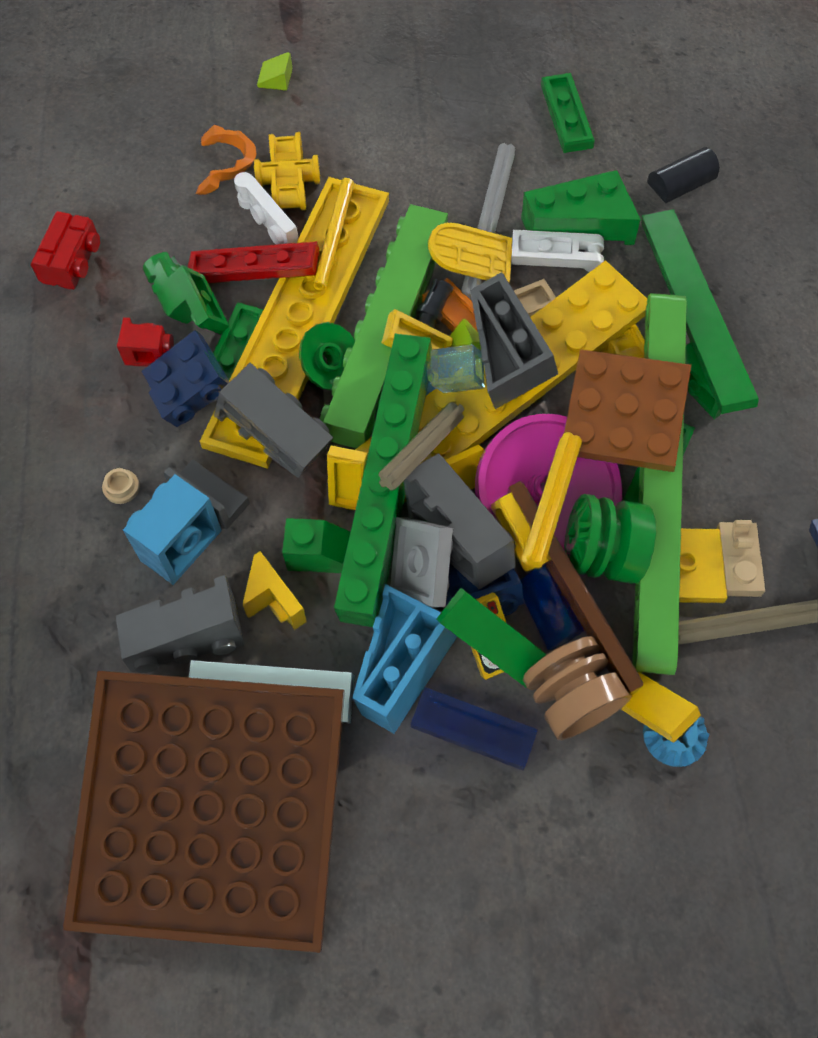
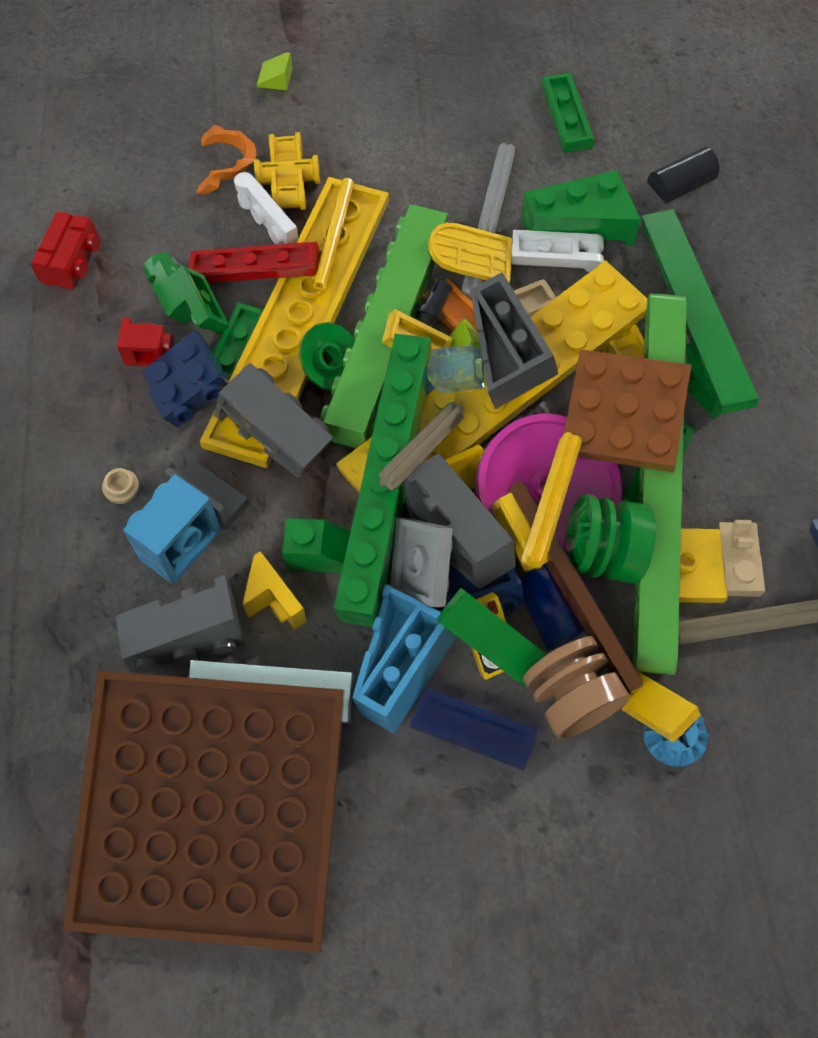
(345, 476): yellow tile -> none

